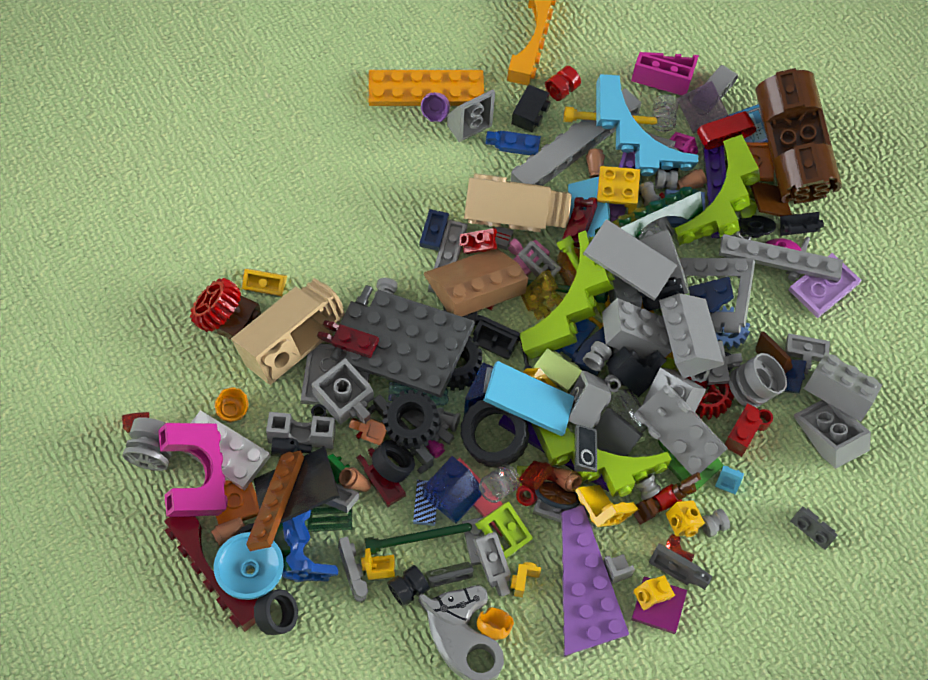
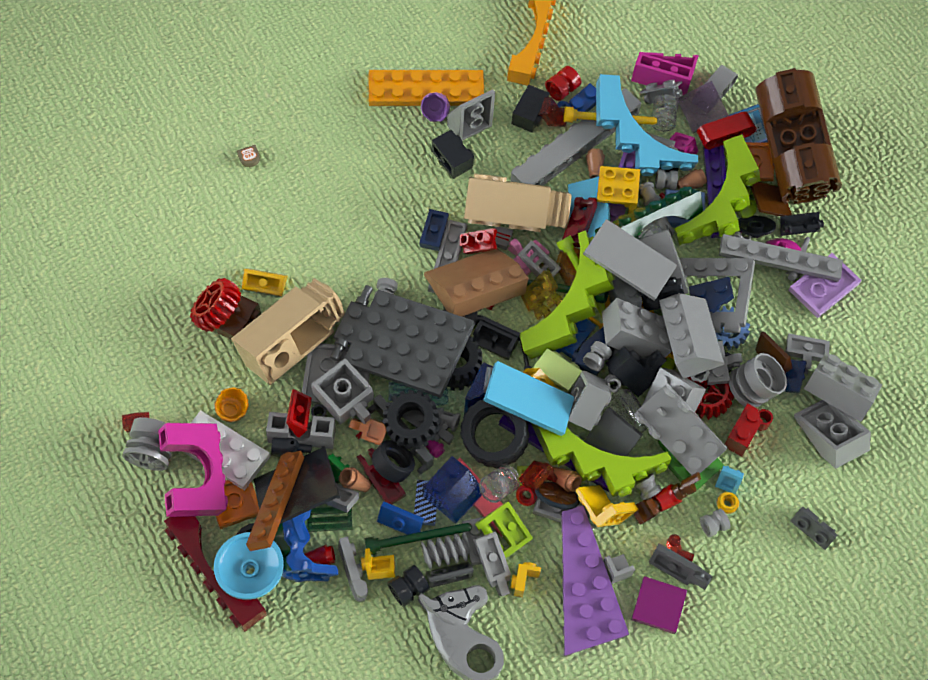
(227, 530): nougat cone -> none
(249, 156): none -> dark tan tile
(289, 612): black tyre -> none
(298, 412): none -> red slope
(322, 555): none -> red cone
(349, 339): dark red hinge -> none
(399, 519): none -> blue plate
(446, 550): none -> light grey piece
(452, 153): none -> black brick
(495, 623): light orange hair -> none
(514, 142): blue hinge -> none
(552, 113): none -> clear red bracket
(583, 101): none -> blue hinge
(585, 449): slope -> none
(653, 592): yellow bracket -> none
(667, 88): none -> light grey hinge
(685, 518): yellow brick -> none
(732, 498): none -> yellow plate

